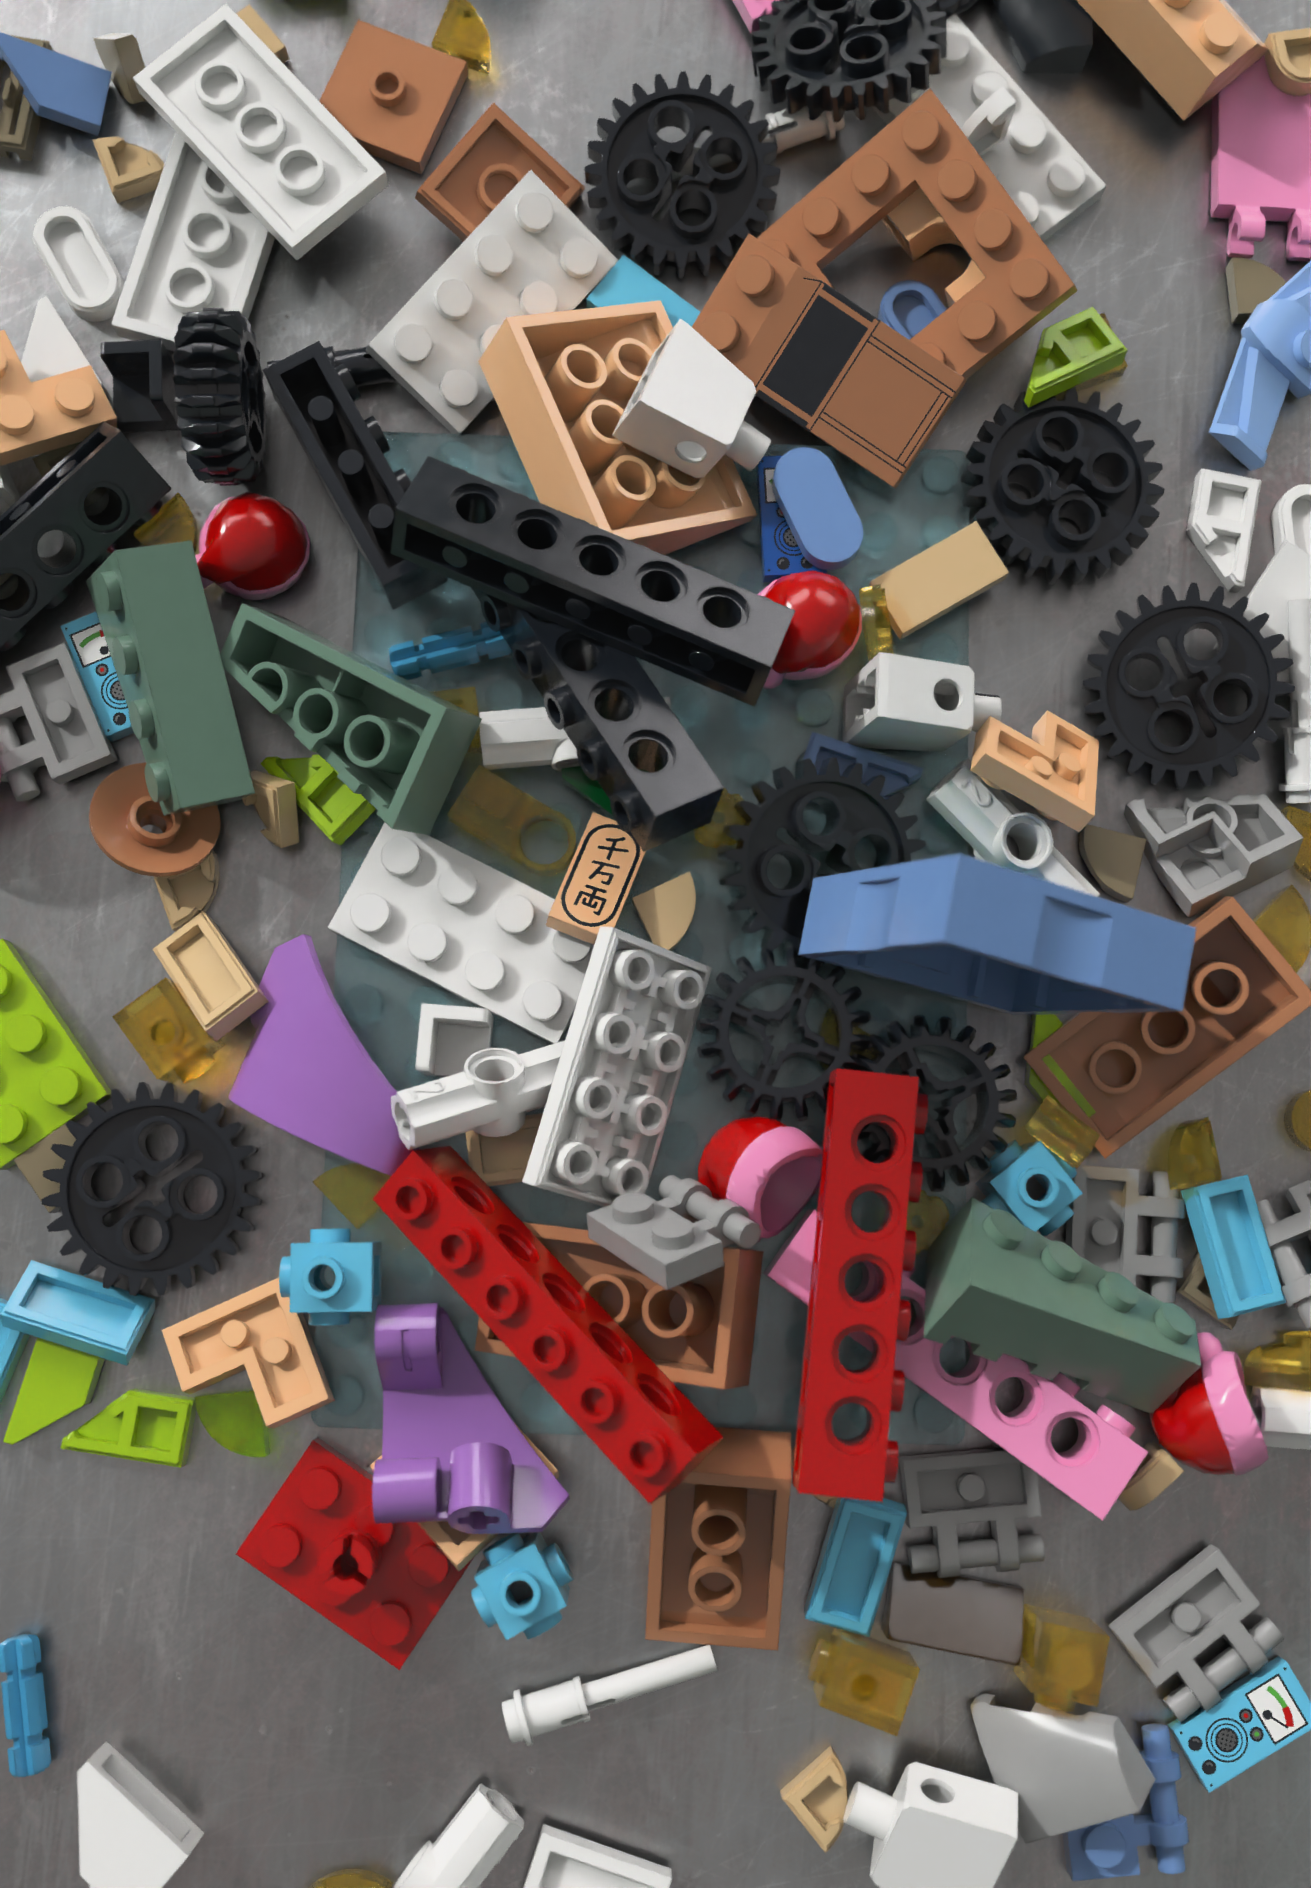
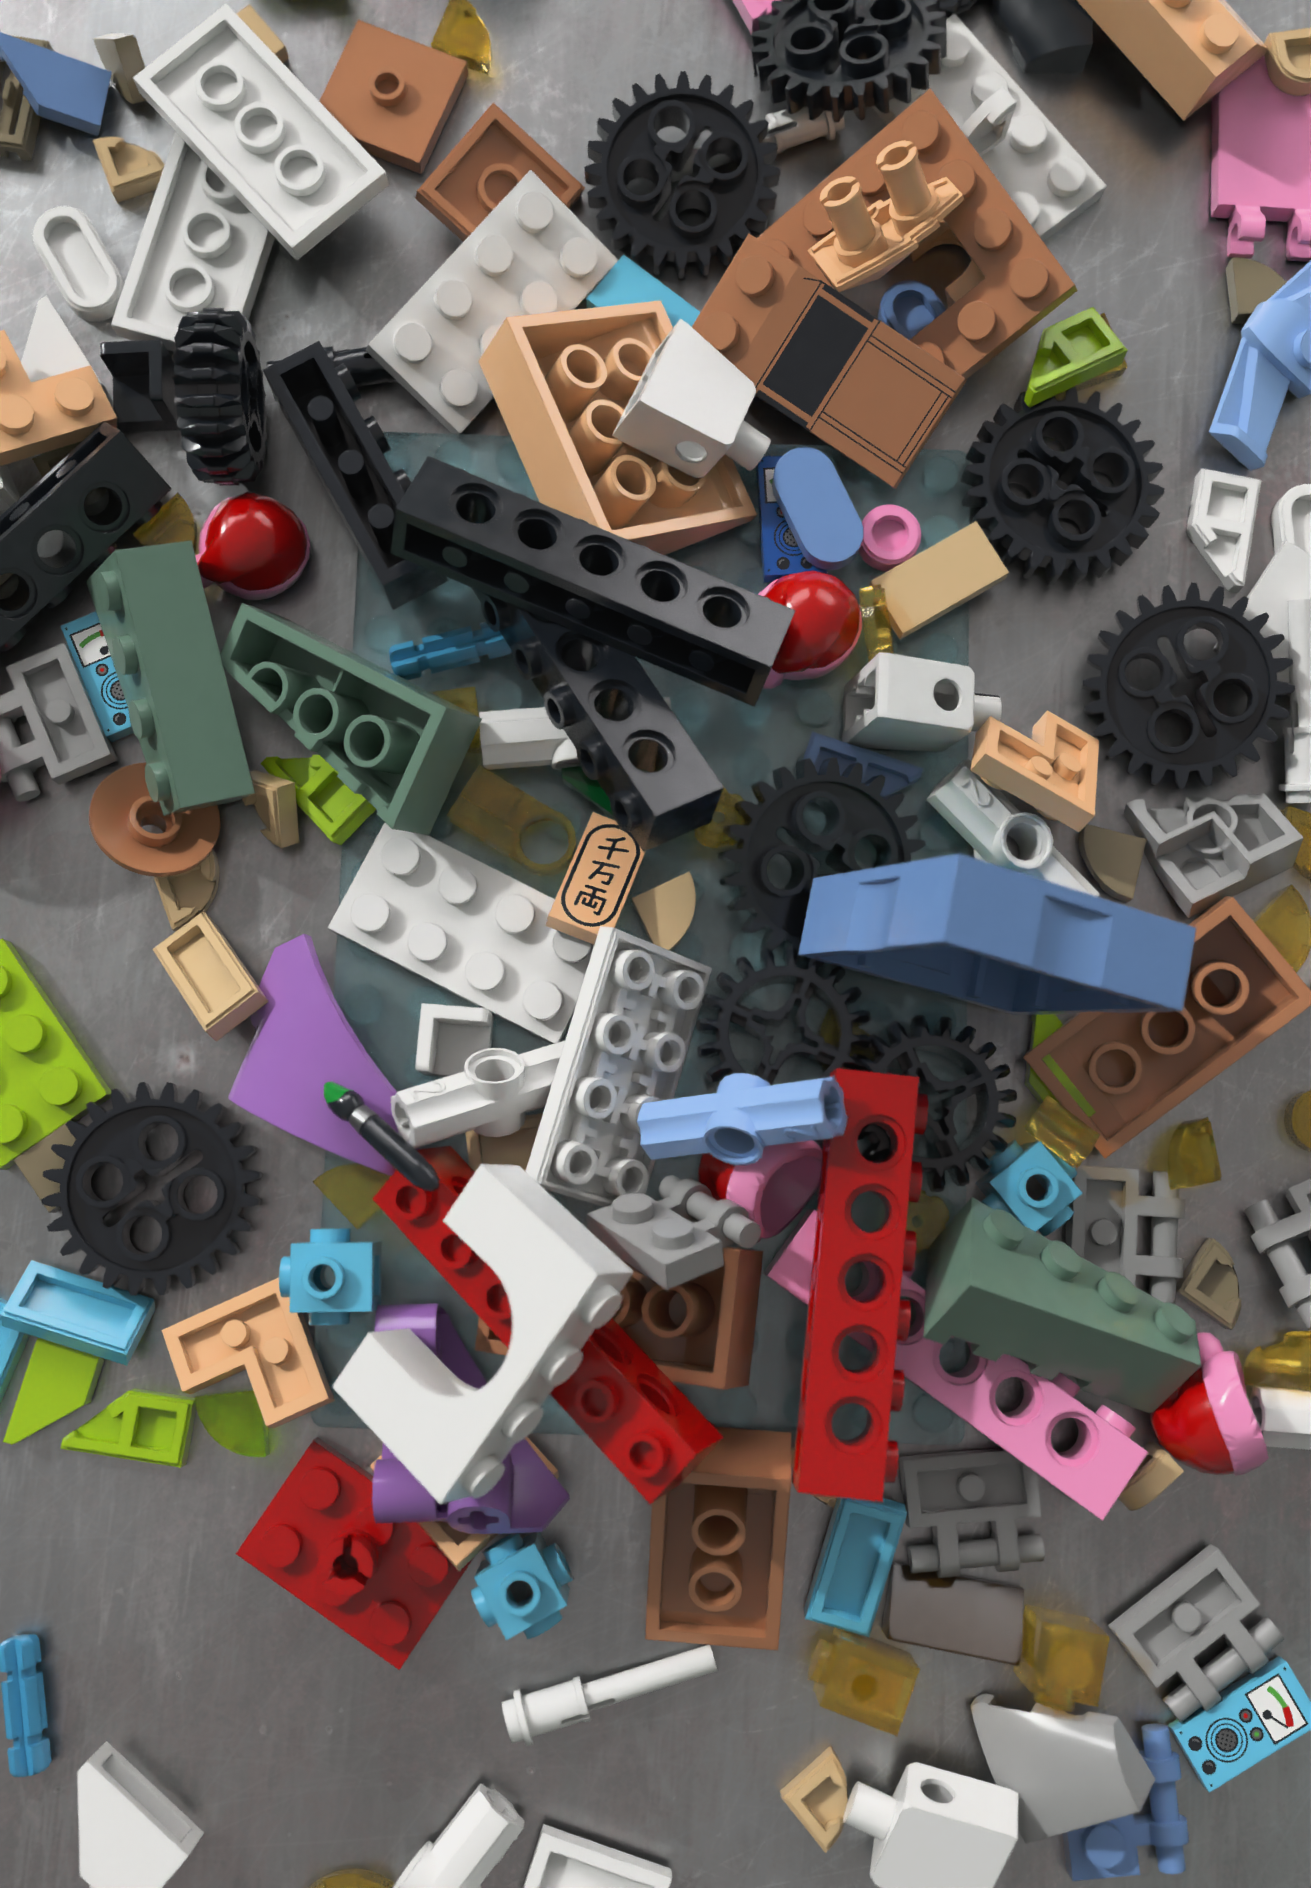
(168, 1034): clear yellow brick -> none
(381, 1136): none -> black piece
(558, 1292): none -> white arch
(743, 1118): none -> light blue piece
(879, 237): none -> light nougat connector
(889, 537): none -> bright pink tile
(1233, 1247): medium azure tile -> none

